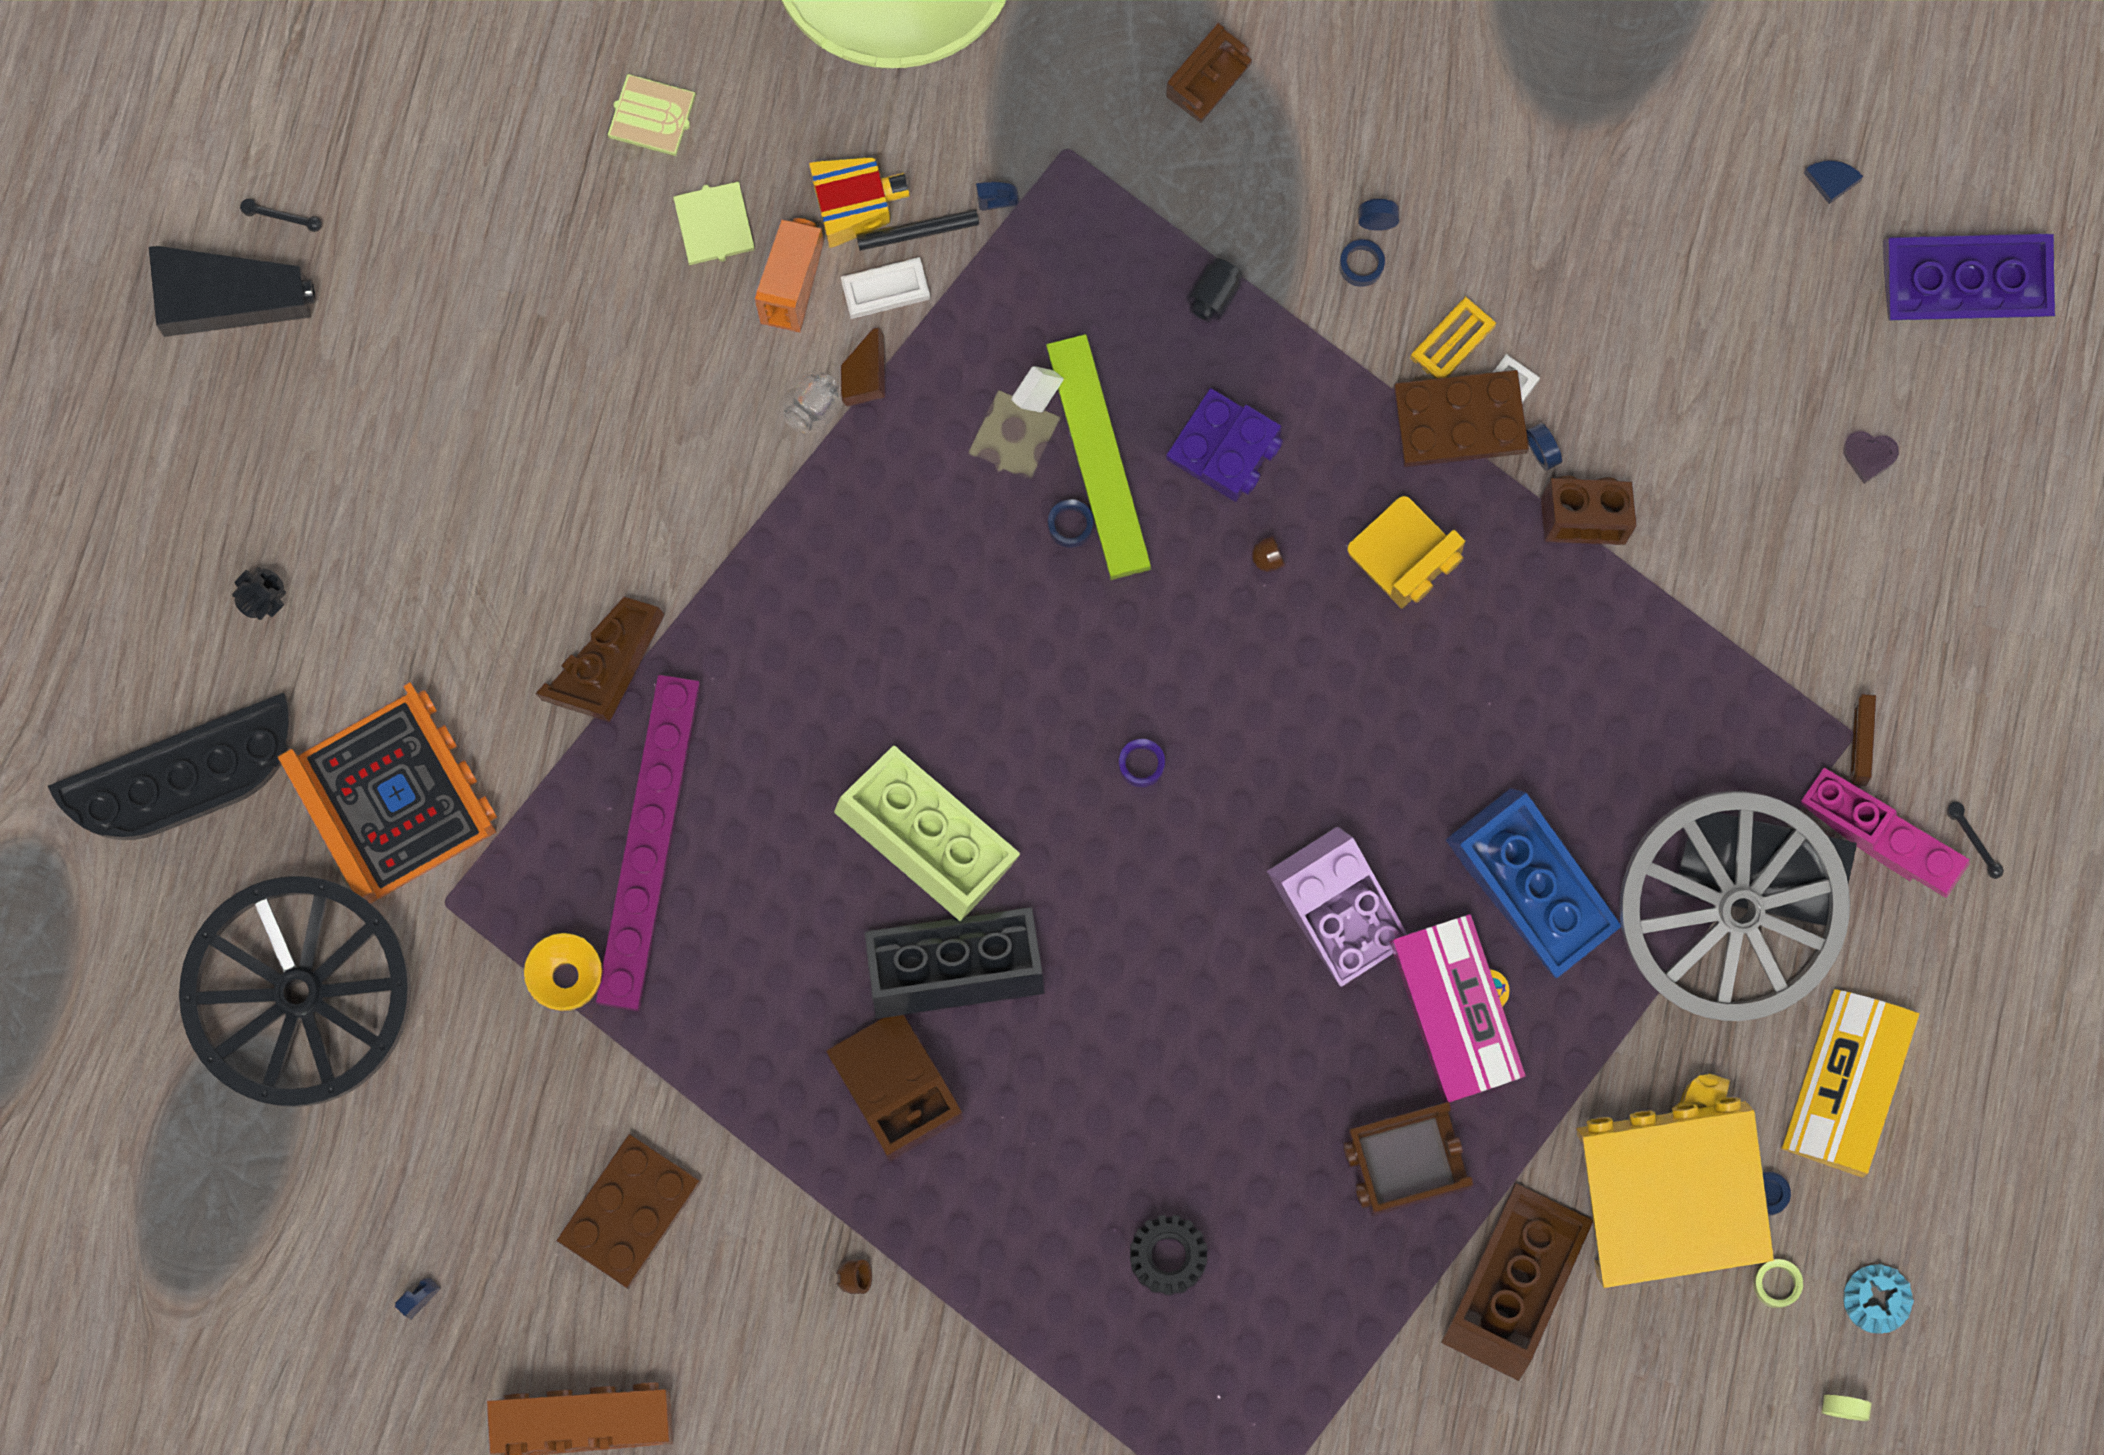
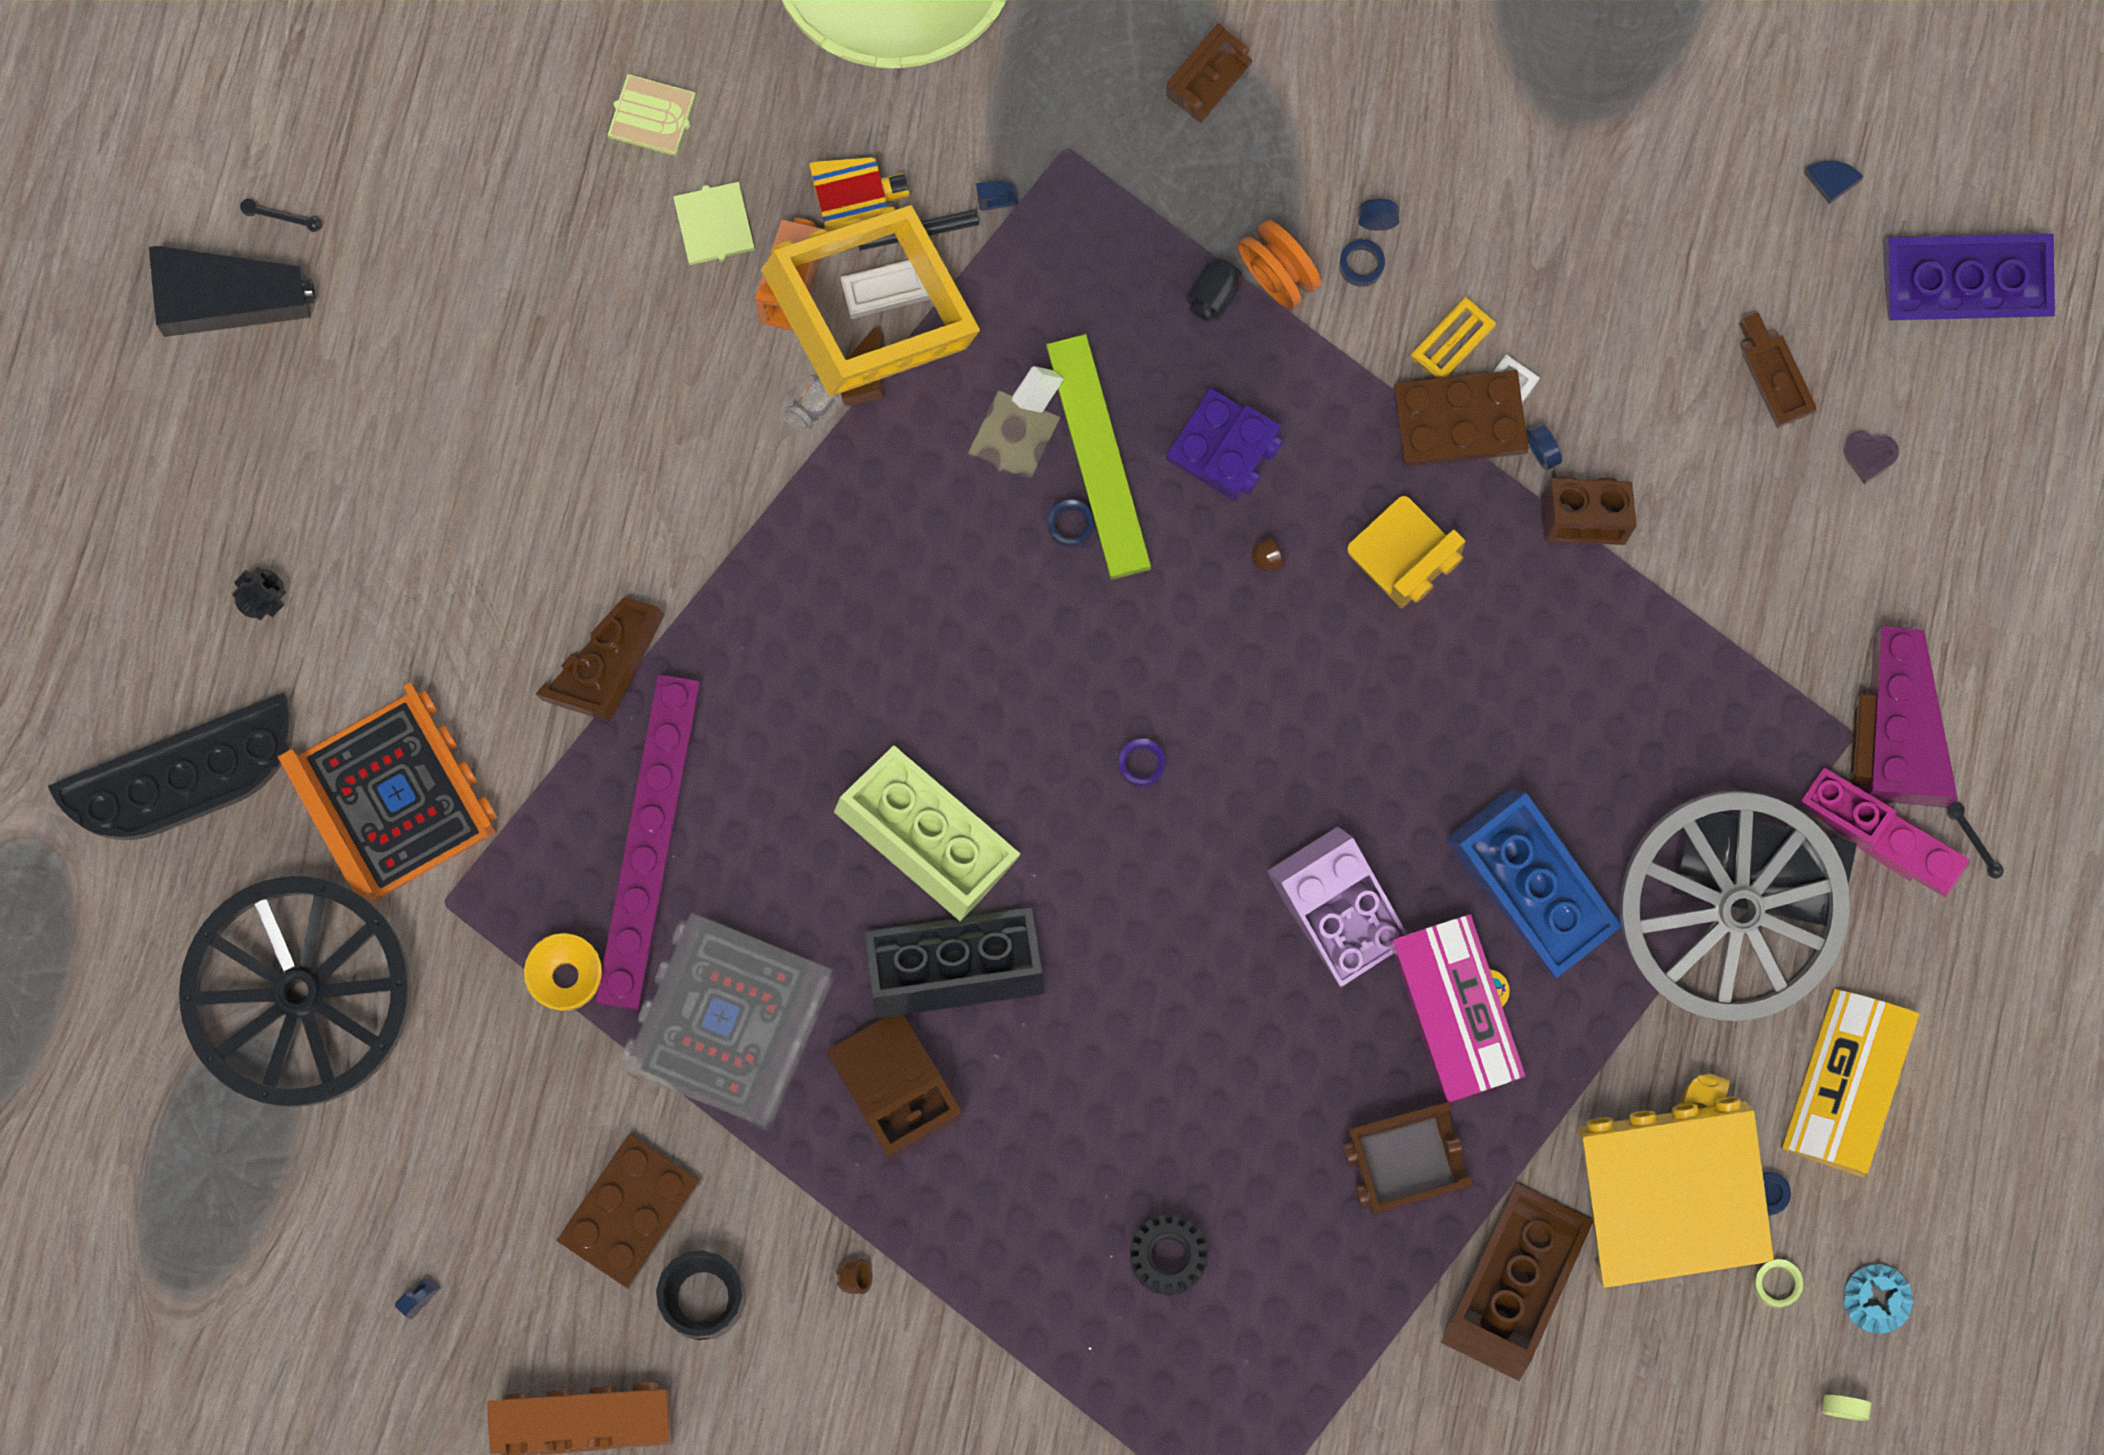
(676, 1274): none -> black piece
(728, 1020): none -> clear panel
(814, 335): none -> yellow window
(1279, 264): none -> orange wheel
(1775, 372): none -> reddish brown hinge
(1909, 734): none -> magenta wedge

